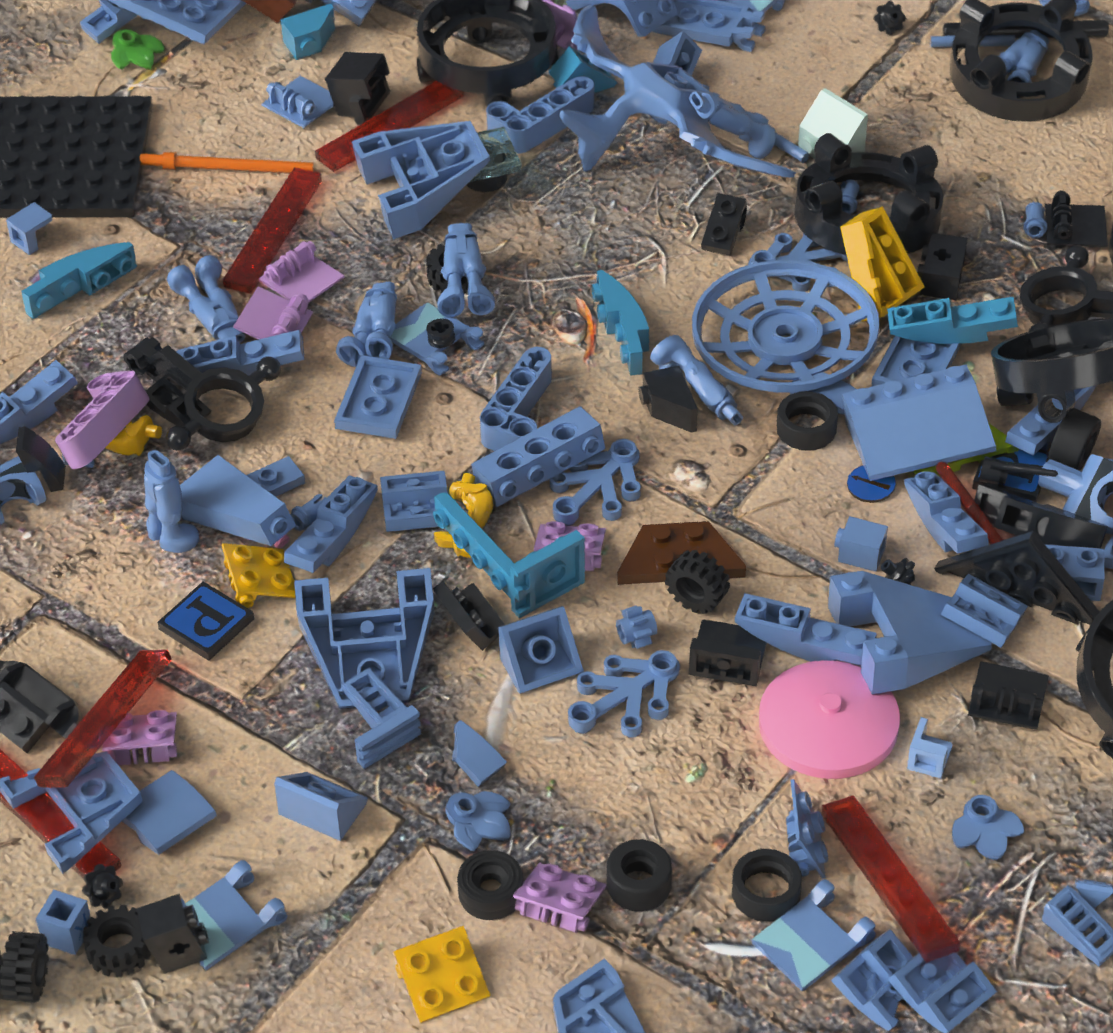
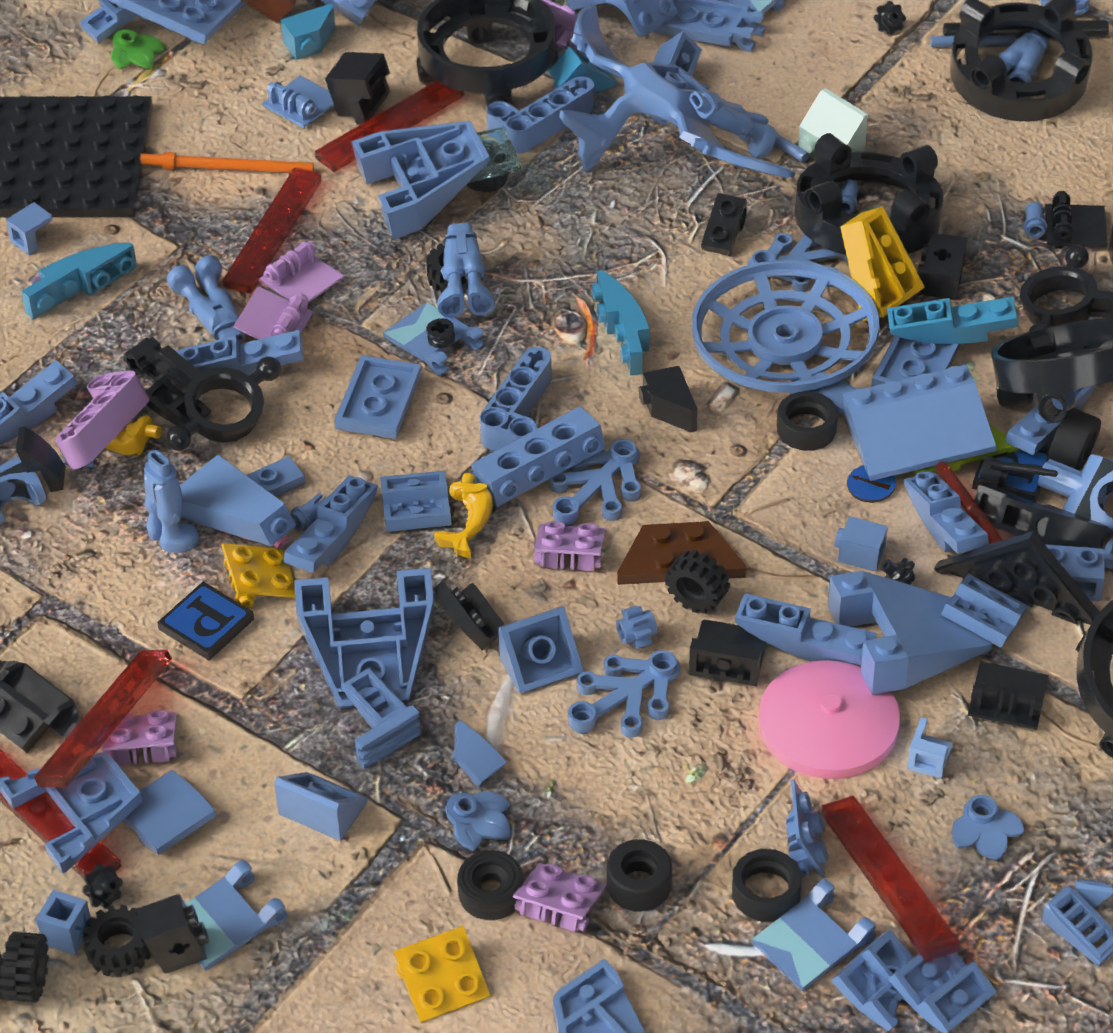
(372, 326): medium blue piece -> none
(528, 582): dark azure bracket -> none
(674, 352): medium blue piece -> none

